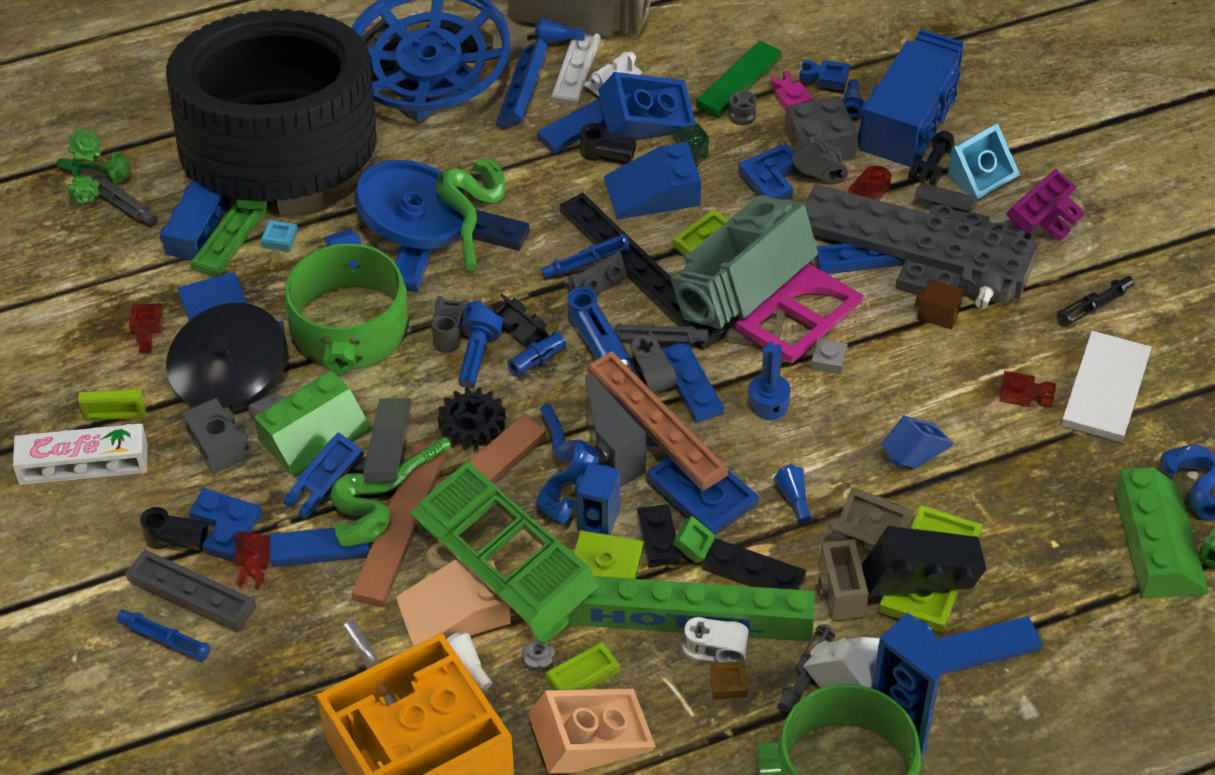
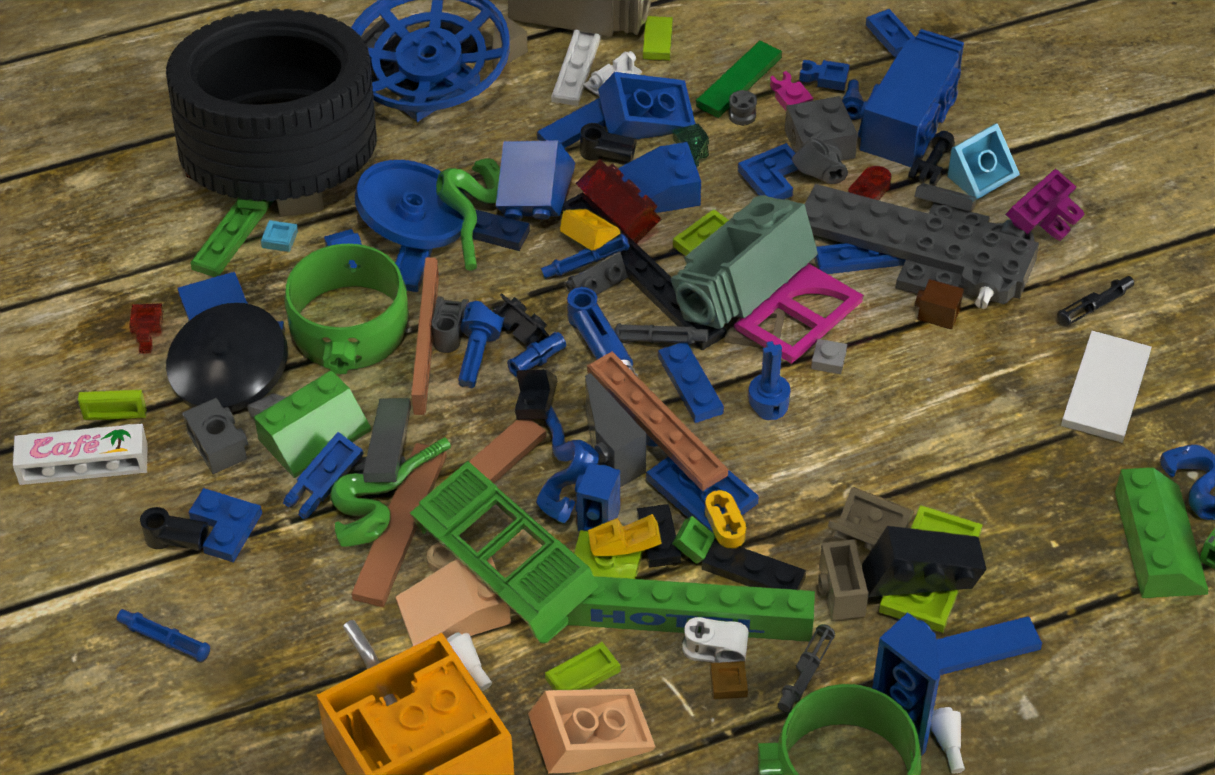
(86, 148): bright green plant -> none
(125, 201): dark grey piece -> none
(191, 590): dark grey plate -> none
(193, 221): blue brick -> none
(252, 554): clear red plate -> none
(311, 547): blue tile -> none
(425, 337): none -> nougat tile
(469, 416): black gear -> none
(522, 84): blue plate -> none
(533, 179): none -> slope
(535, 394): none -> black slope
(541, 661): light grey plate -> none
(554, 32): blue cone -> none
(587, 228): none -> yellow slope
(615, 539): none -> yellow slope
(619, 200): none -> clear red brick
(652, 364): dark grey piece -> none
(657, 38): none -> lime tile
(719, 521): none -> yellow beam
(792, 484): blue cone -> none
(843, 662): white slope -> none
(889, 30): none -> blue plate
(914, 442): blue slope -> none
(947, 730): none -> white cone
(1021, 390): clear red plate -> none

